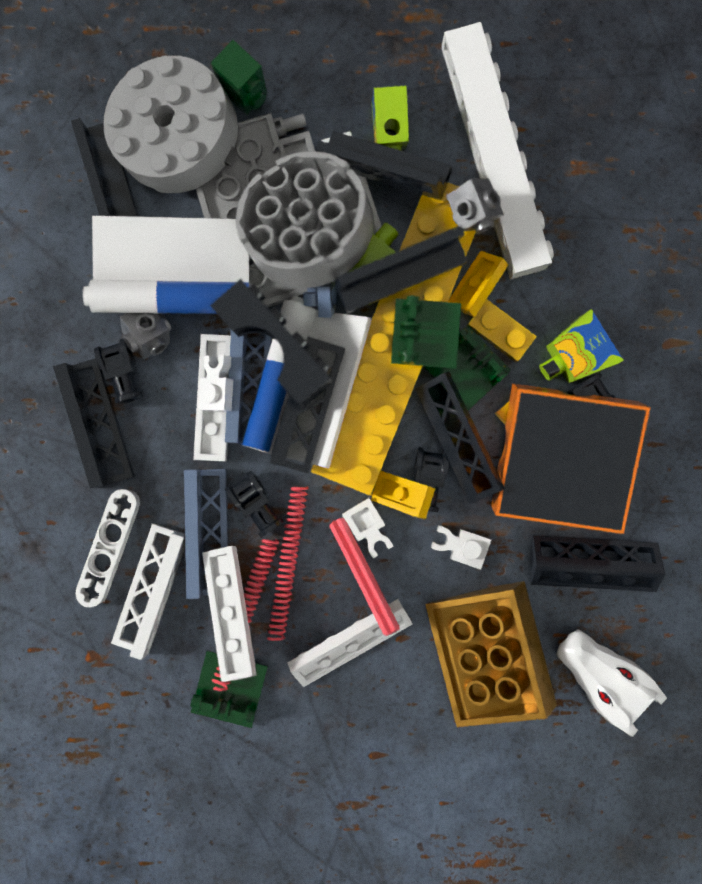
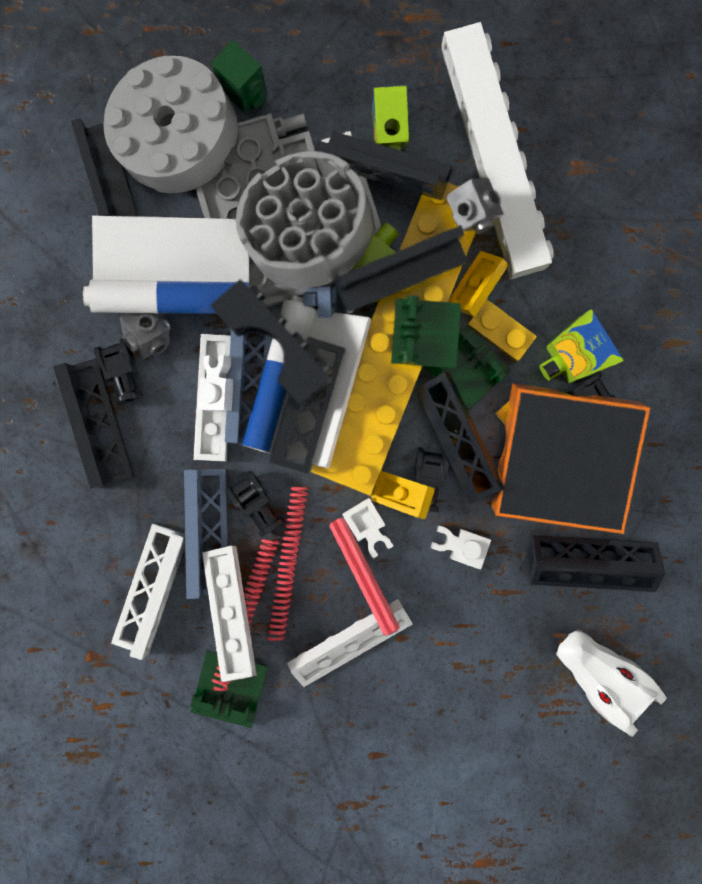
(102, 545): white beam -> none
(492, 656): pearl gold slope -> none

